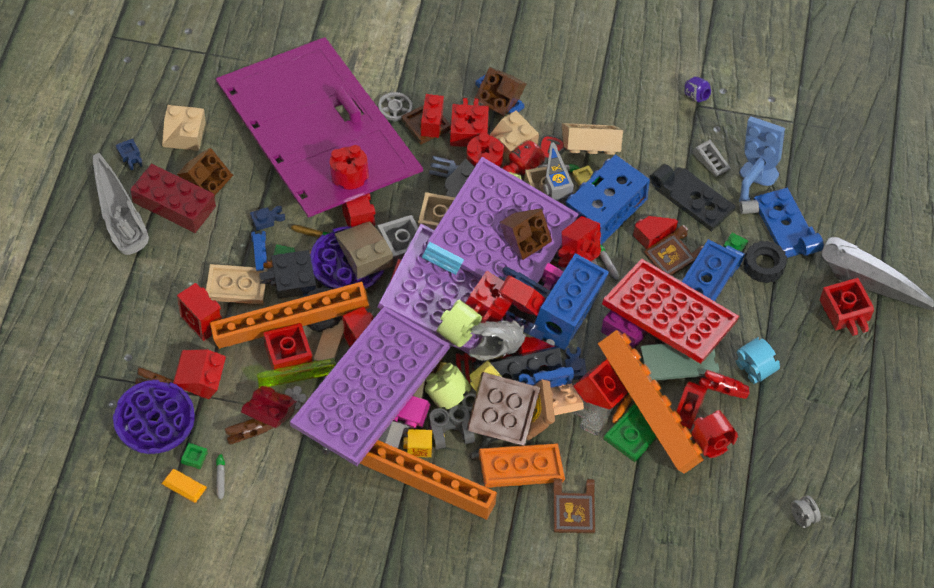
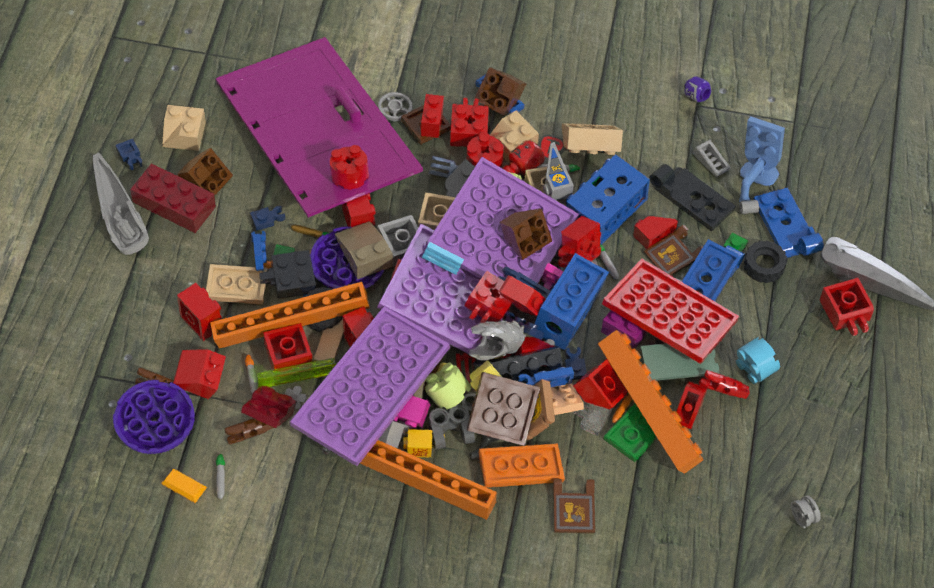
(194, 456): green plate -> none
(251, 373): none -> light grey piece
(458, 323): yellowish green brick -> none
(582, 174): light yellow tile -> none
(713, 434): red brick -> none

